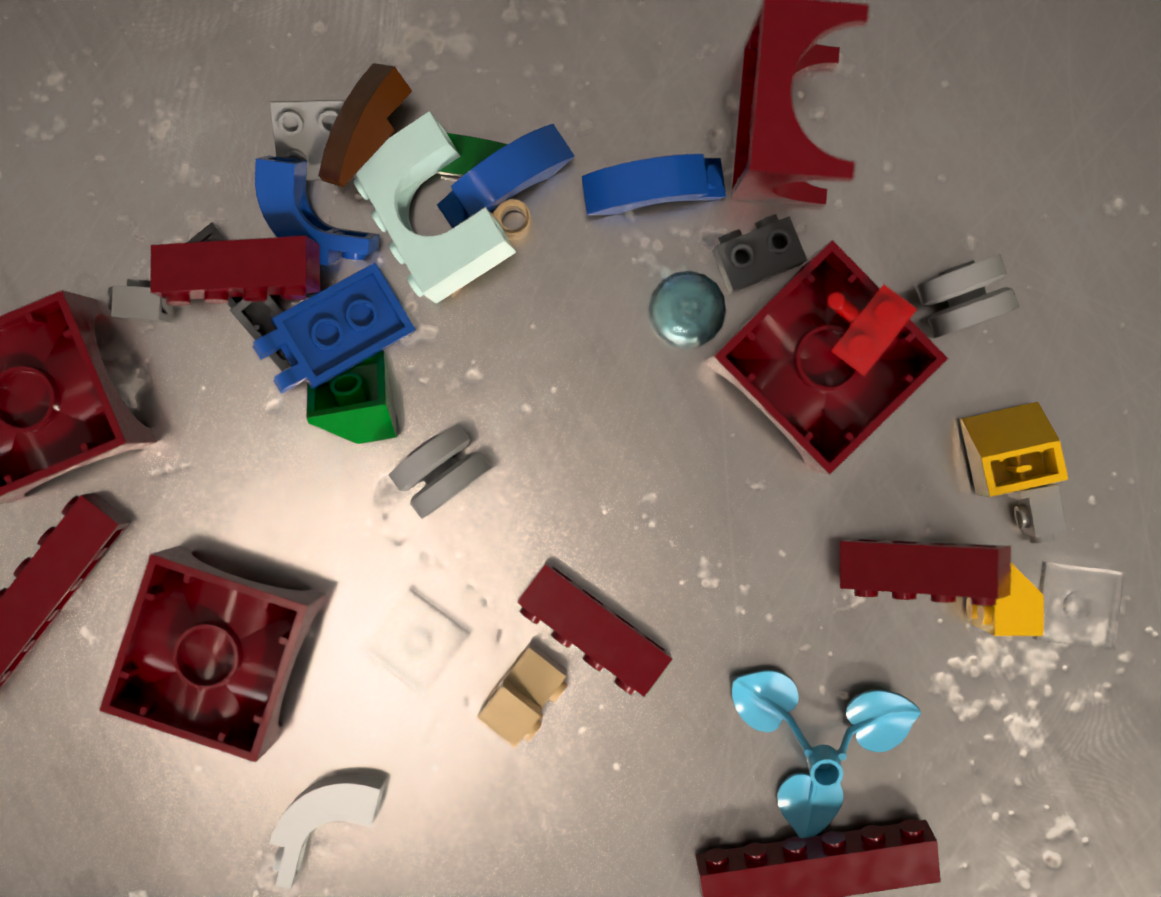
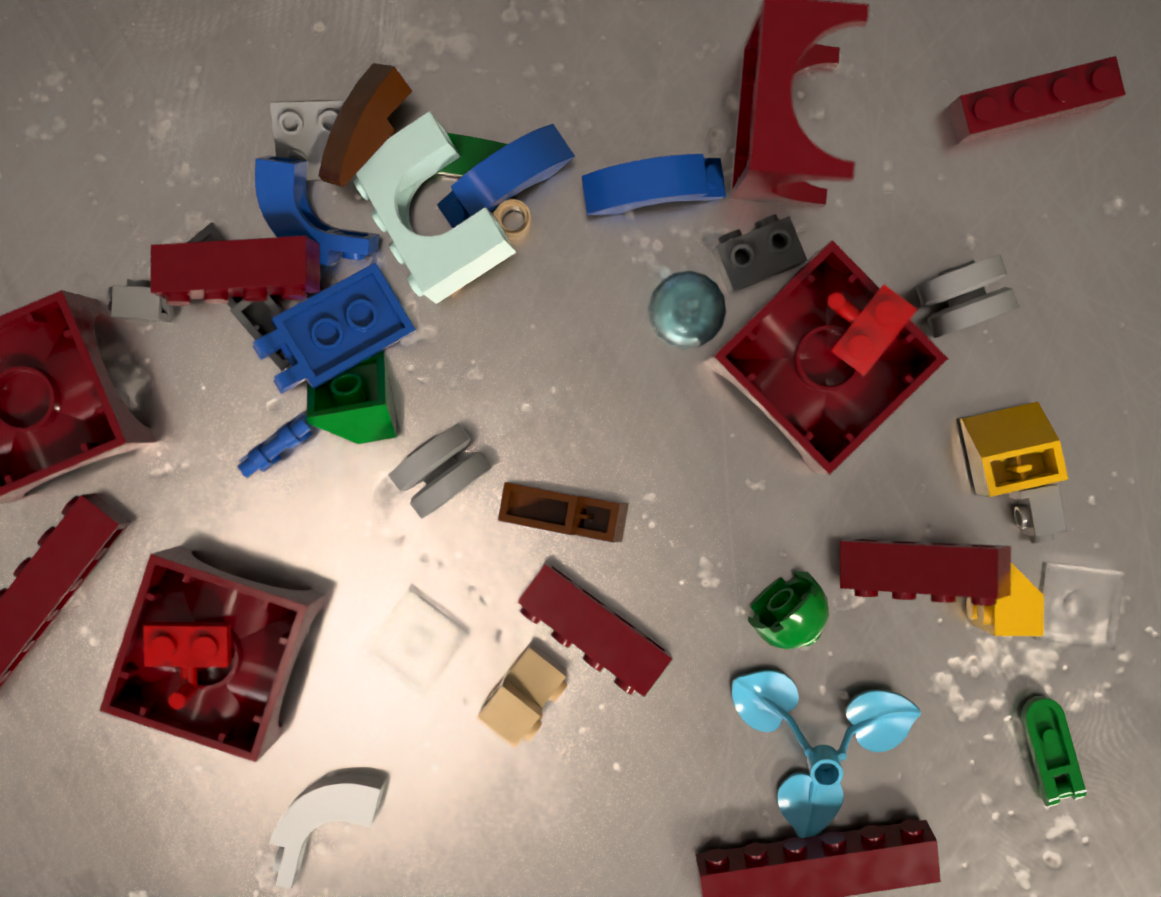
(187, 647): none -> red plate
(268, 452): none -> blue plate
(563, 512): none -> reddish brown slope
(791, 612): none -> green cylinder
(1036, 100): none -> dark red brick
(1052, 750): none -> green plate

